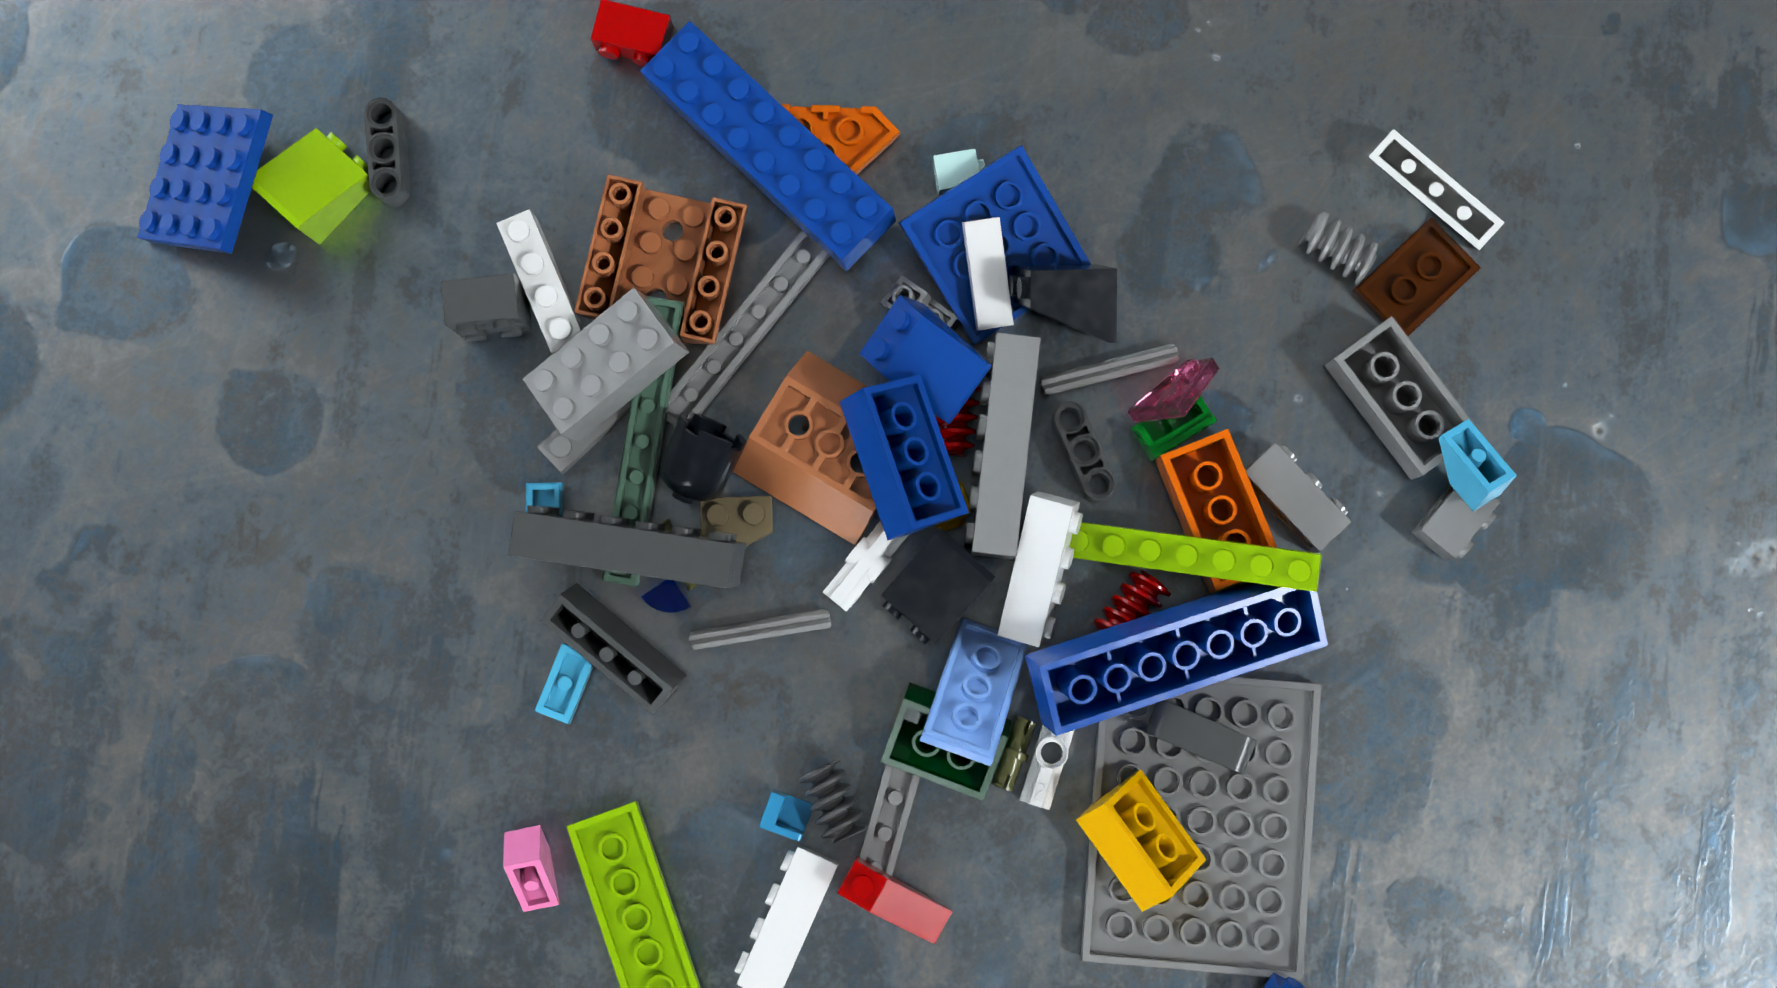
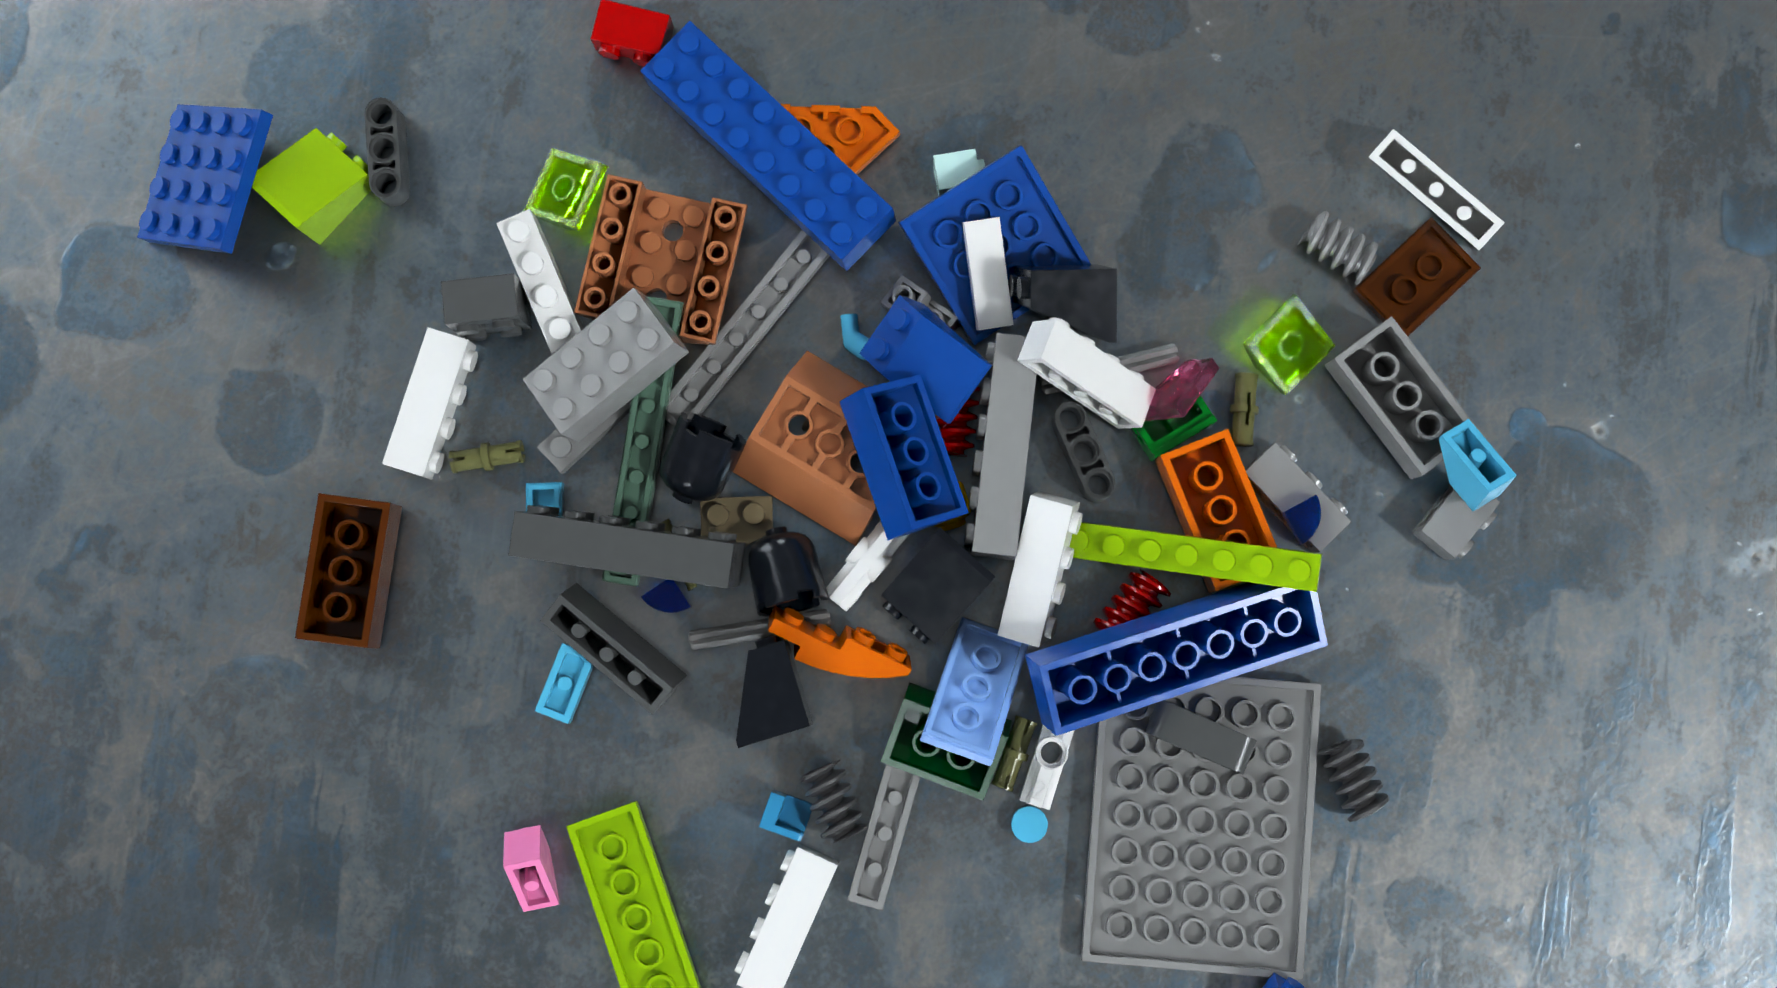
(348, 571): none -> reddish brown brick
(430, 404): none -> white brick
(487, 456): none -> olive pin
(565, 189): none -> clear neon green slope
(771, 694): none -> black slope
(785, 572): none -> black cylinder
(852, 338): none -> medium azure arm
(852, 654): none -> orange slope
(893, 900): slope -> none
(1029, 824): none -> medium azure tile
(1086, 373): none -> white brick
(1141, 841): yellow slope -> none
(1244, 409): none -> olive pin
(1288, 345): none -> clear neon green slope
(1304, 518): none -> clear blue tile
(1355, 778): none -> flat silver piece

